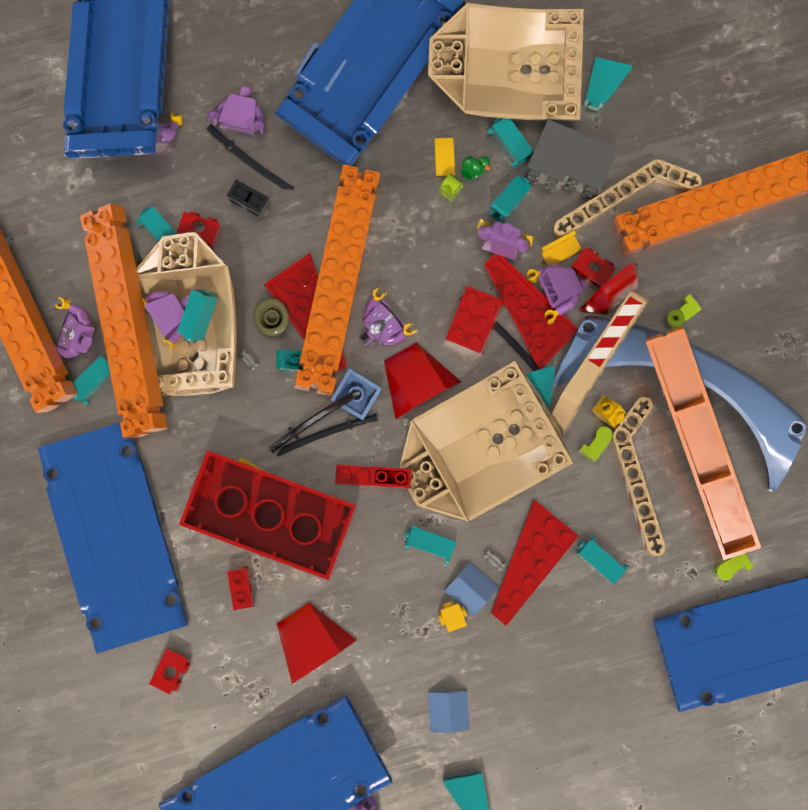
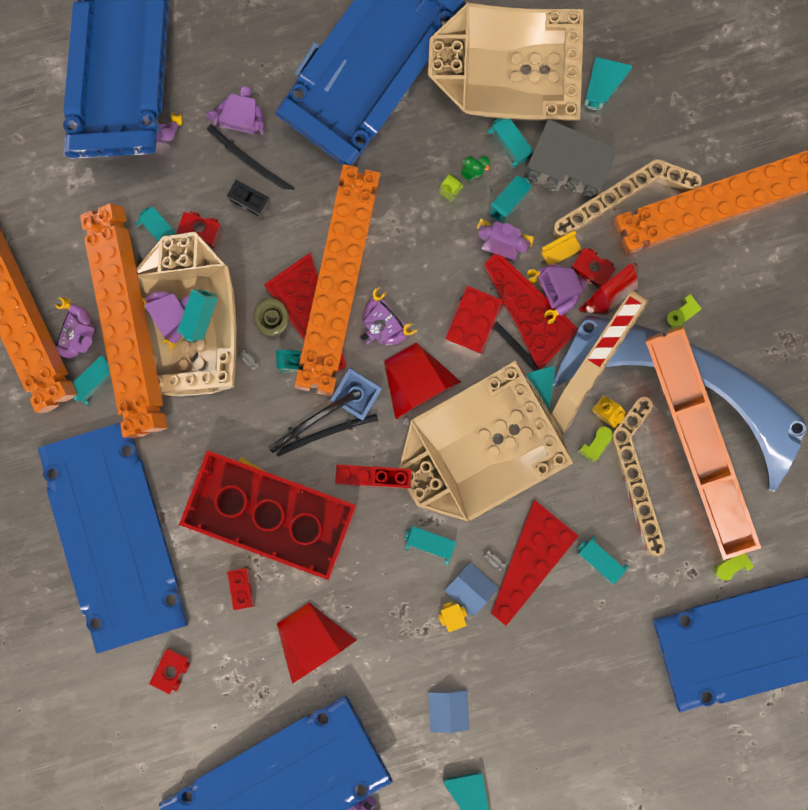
(444, 156): yellow slope -> none

